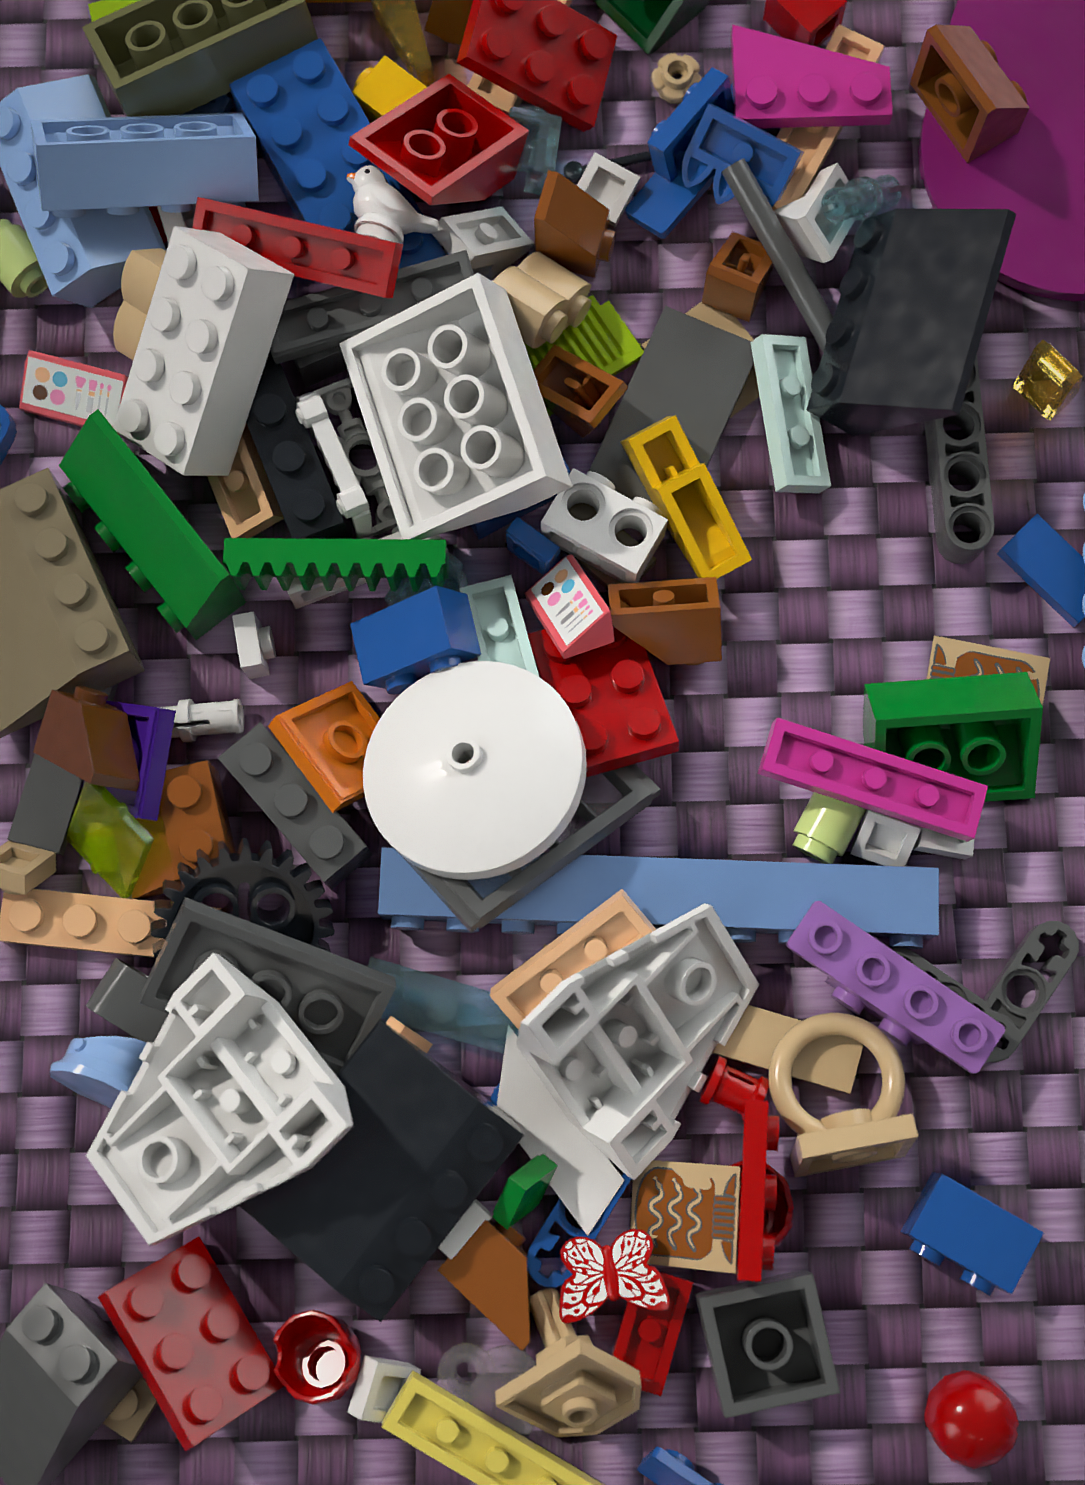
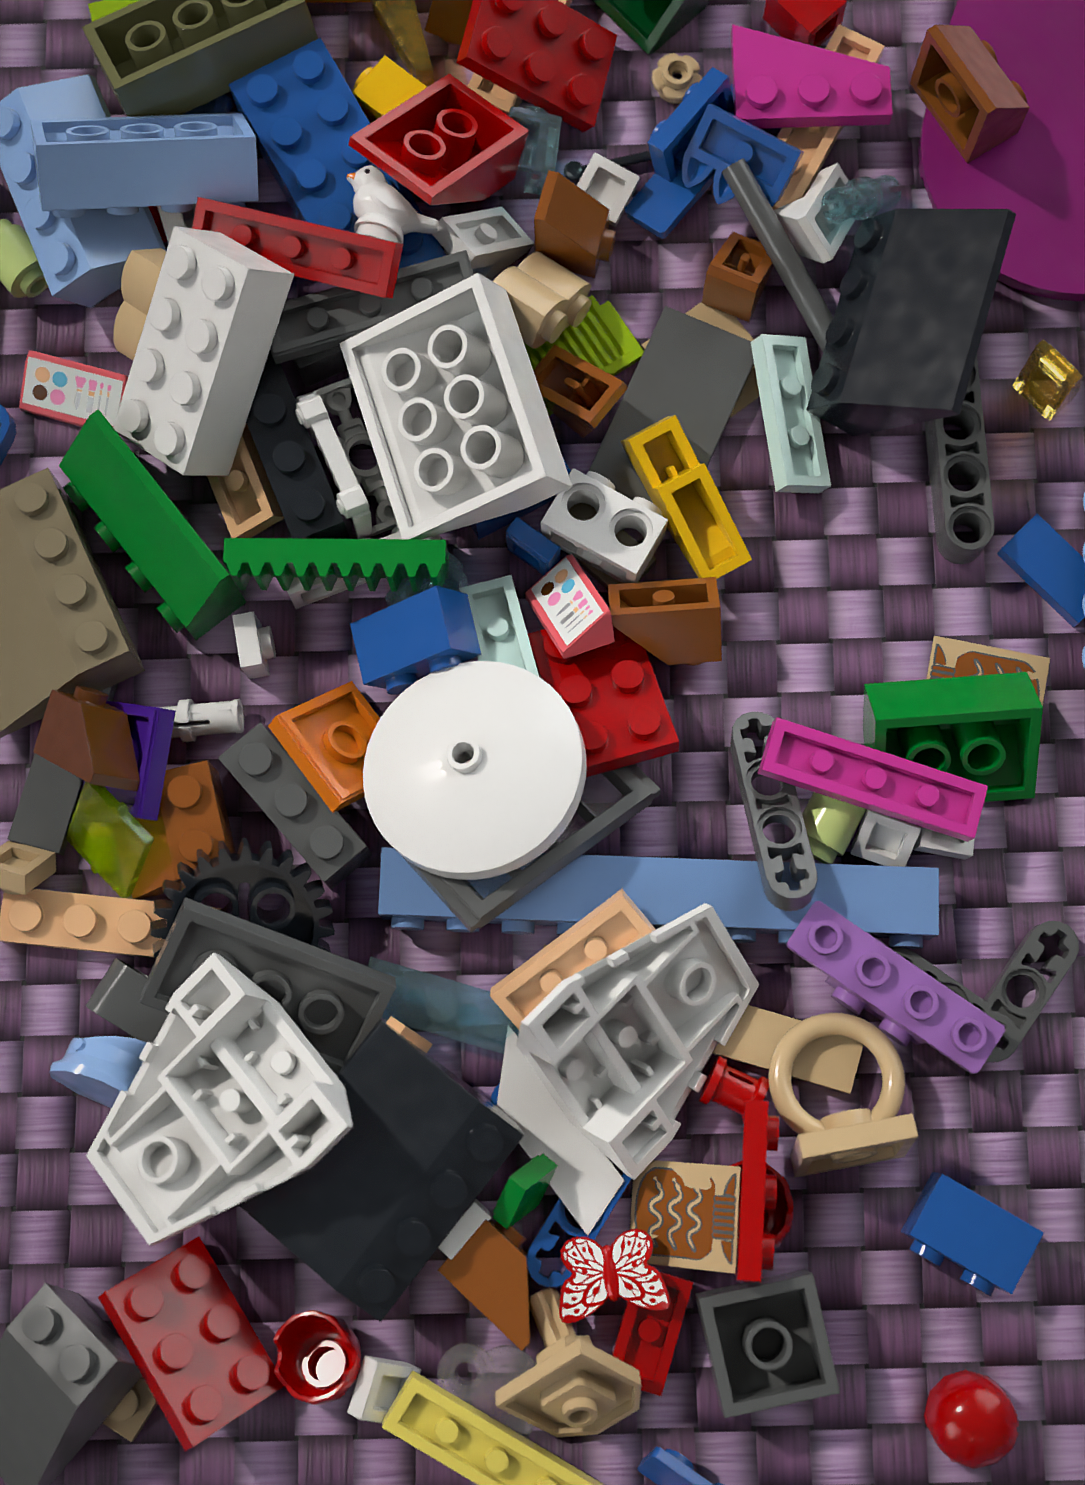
(767, 809): none -> dark grey beam

